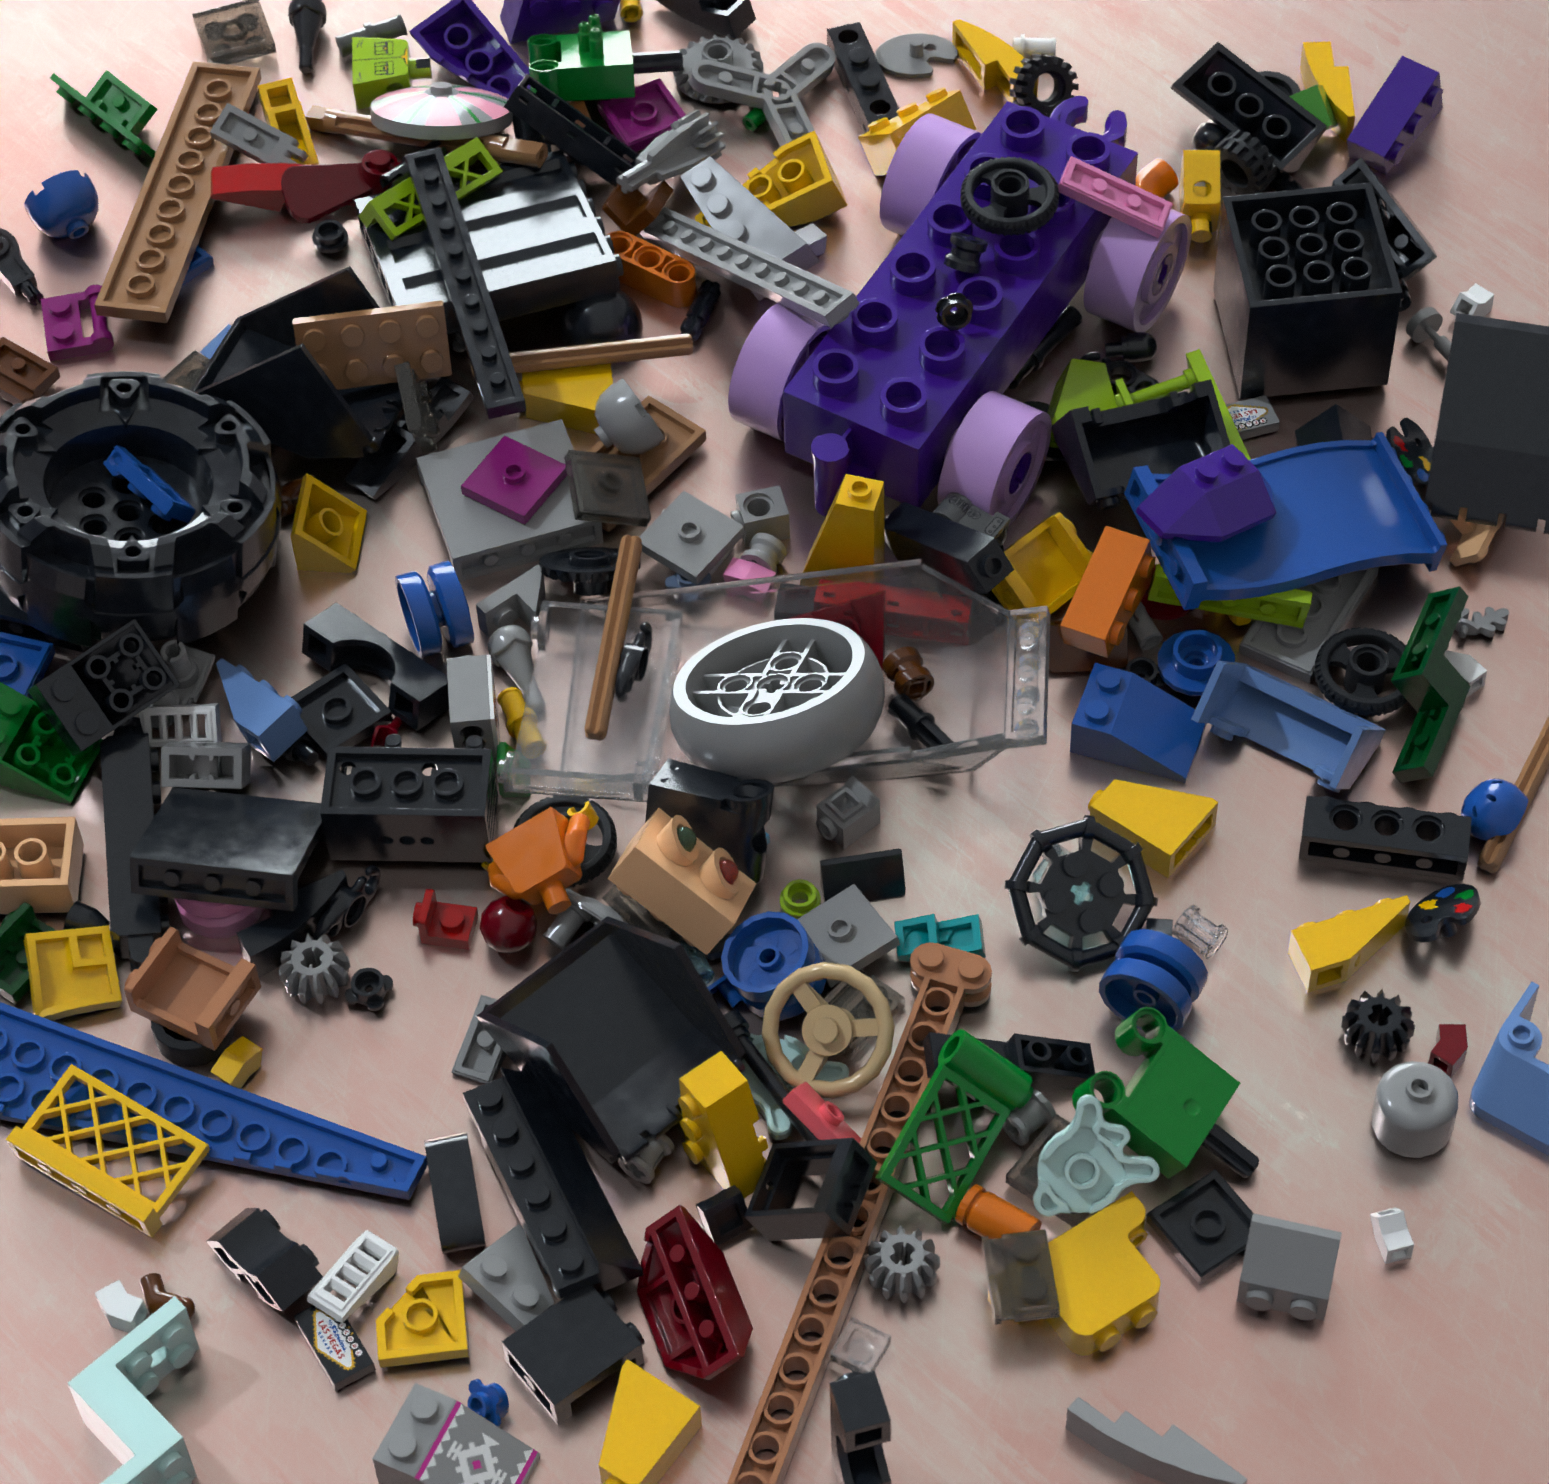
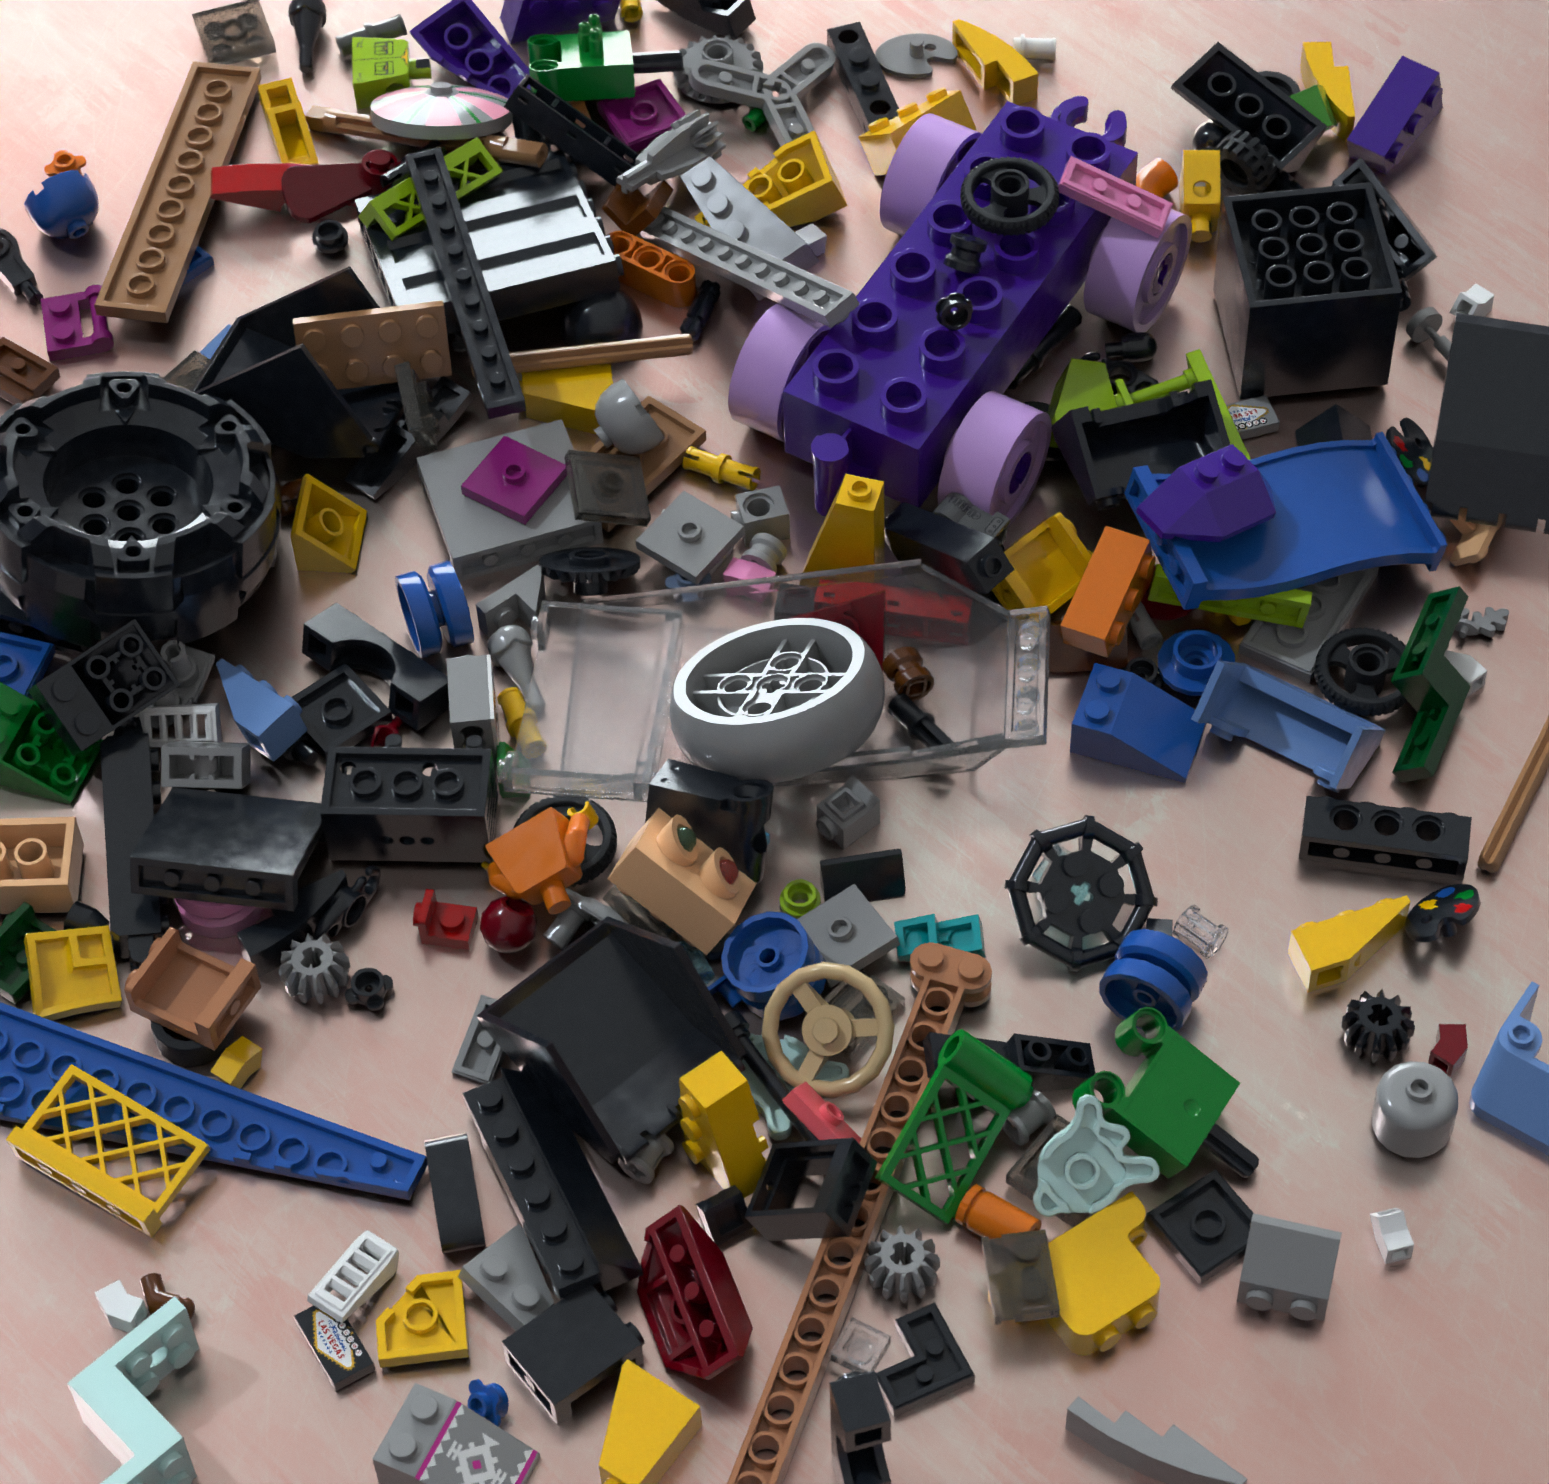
(63, 162): none -> orange plate
(117, 105): green bracket -> none
(149, 485): blue hinge -> none
(255, 137): light grey hinge -> none
(266, 1257): black brick -> none
(613, 638): medium nougat axle -> none
(633, 662): black piece -> none
(721, 468): none -> yellow pin
(934, 1366): none -> black tile
(1028, 75): black tyre -> none
(1160, 819): yellow slope -> none
(1494, 808): blue helmet -> none

